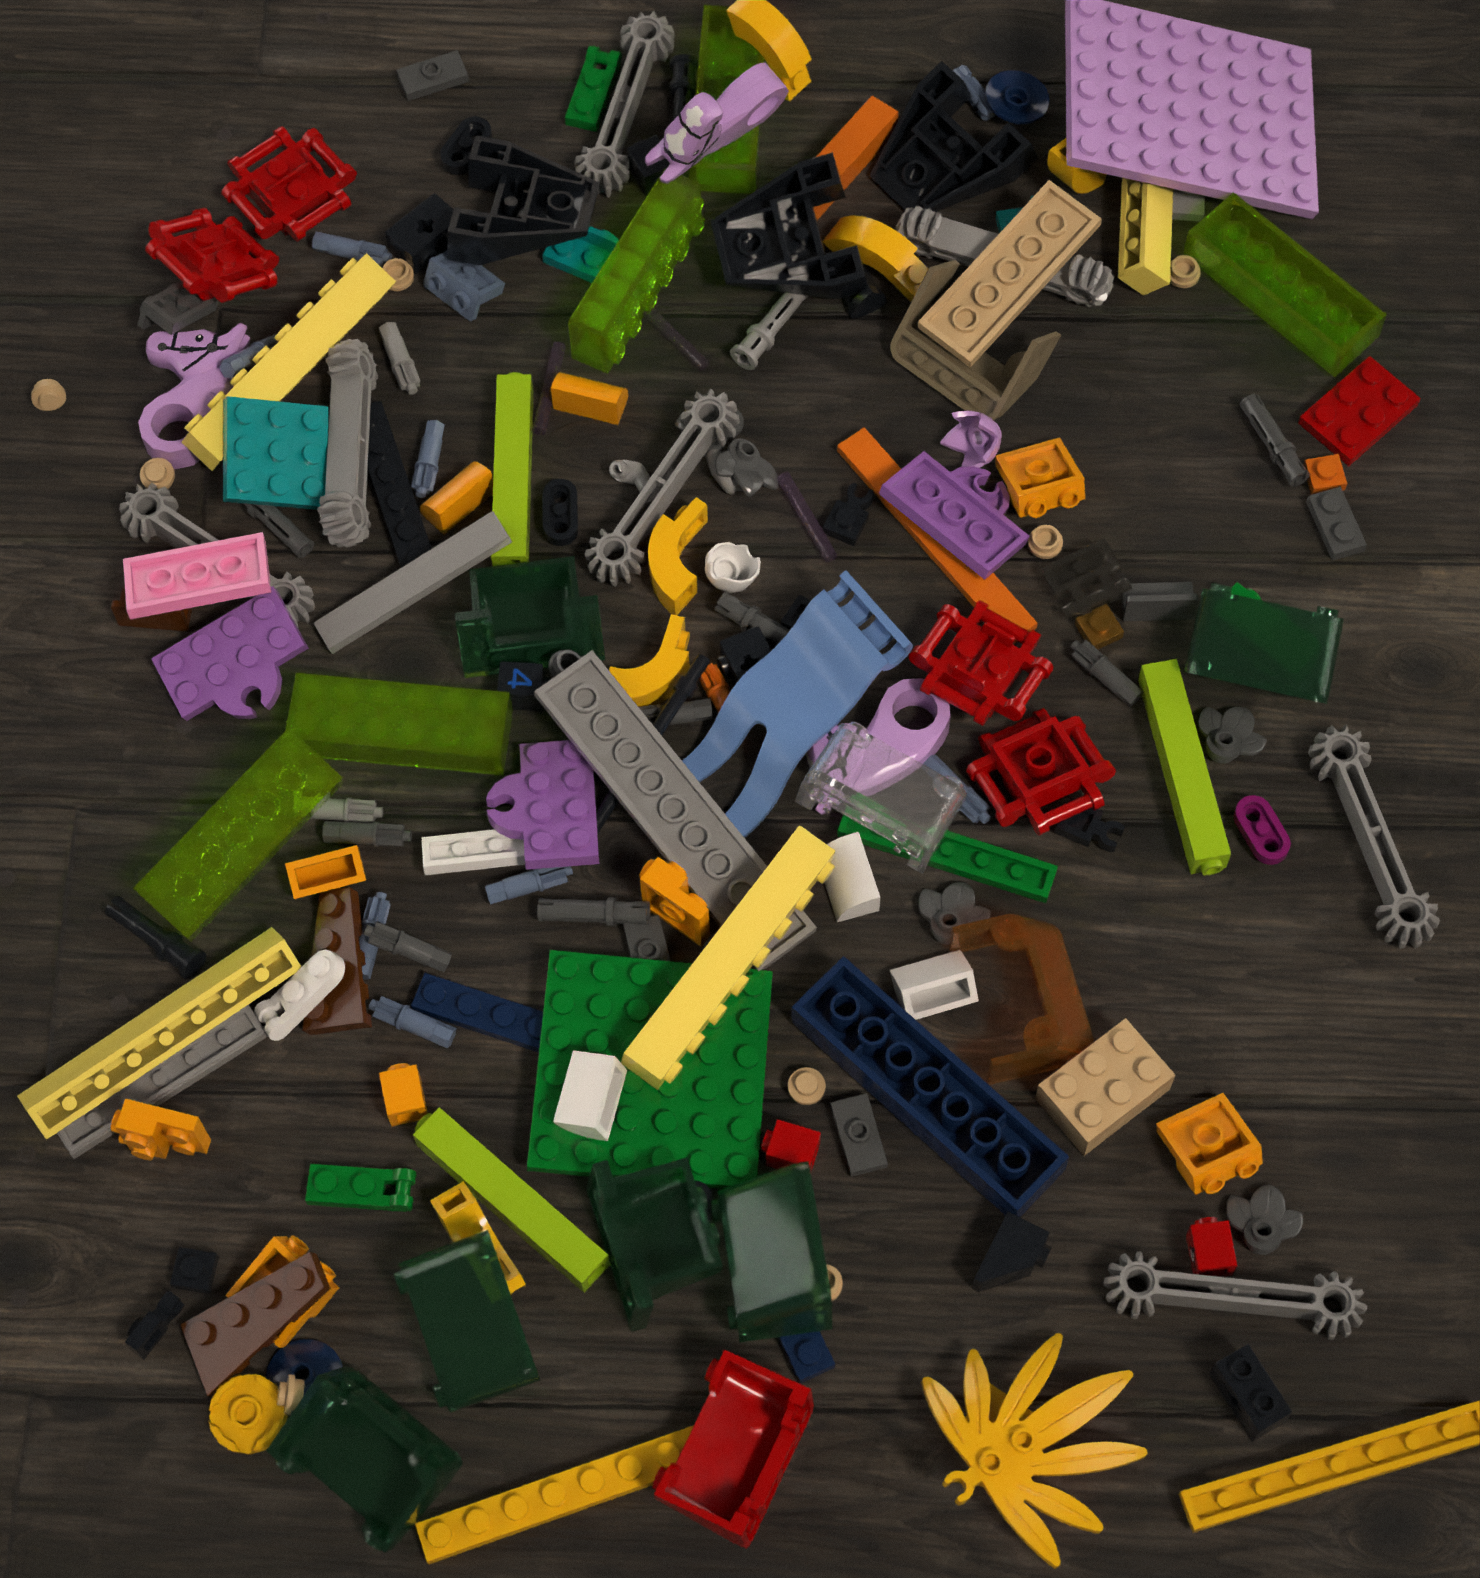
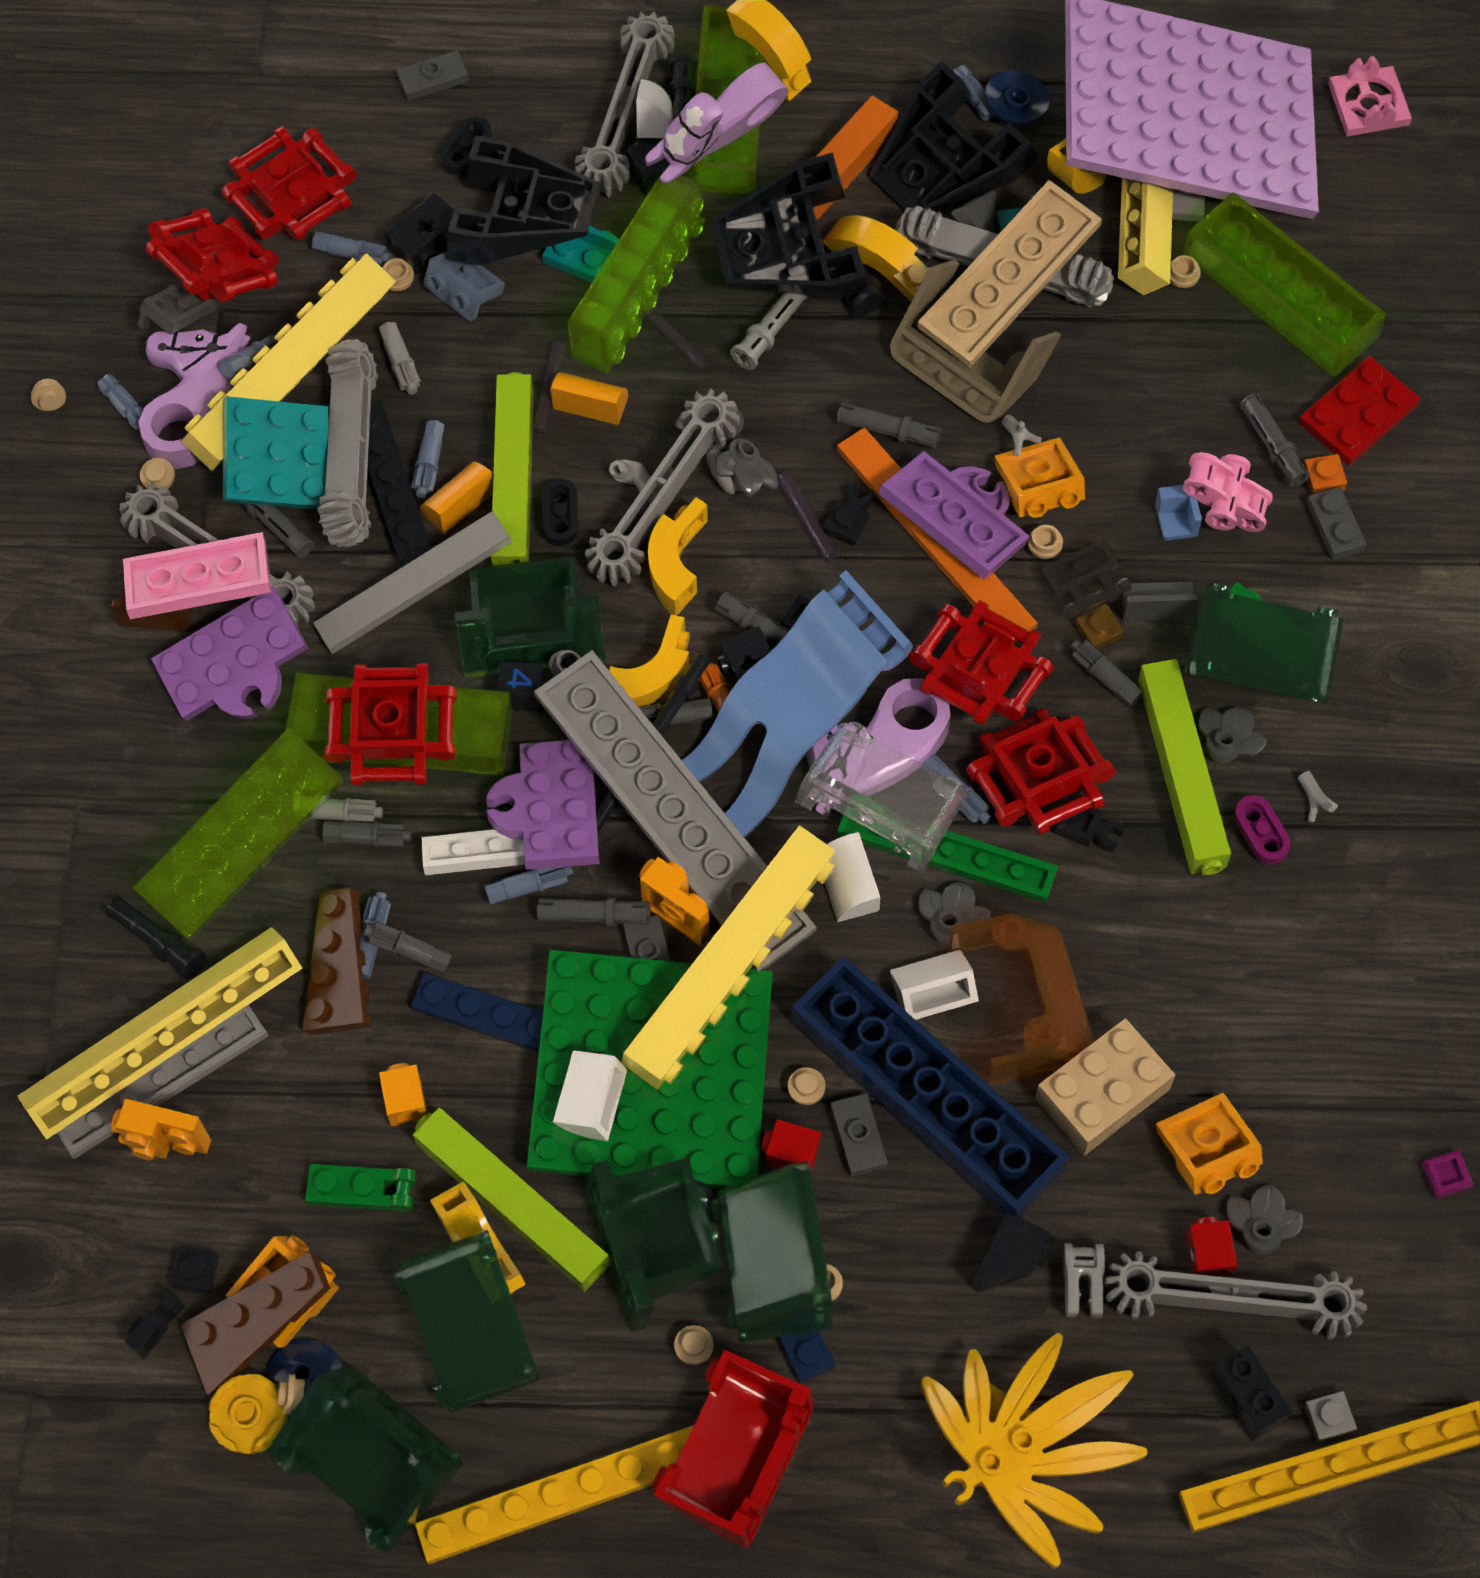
(121, 399): none -> sand blue axle
(300, 994): white plate -> none
(325, 872): light orange brick -> none
(390, 722): none -> red brick
(412, 1021): sand blue piece -> none
(593, 89): green plate -> none
(653, 110): none -> white brick
(693, 1345): none -> tan plate
(731, 567): white hair -> none
(897, 427): none -> dark grey pin
(975, 437): lavender piece -> none
(978, 211): none -> dark grey tile
(1019, 433): none -> light grey bar
(1087, 1264): none -> light grey piece
(1177, 513): none -> medium blue panel
(1227, 492): none -> bright pink axle
(1315, 796): none -> light grey bar
(1330, 1416): none -> light grey plate
(1373, 837): light grey arm -> none
(1375, 118): none -> bright pink piece
(1447, 1174): none -> magenta tile

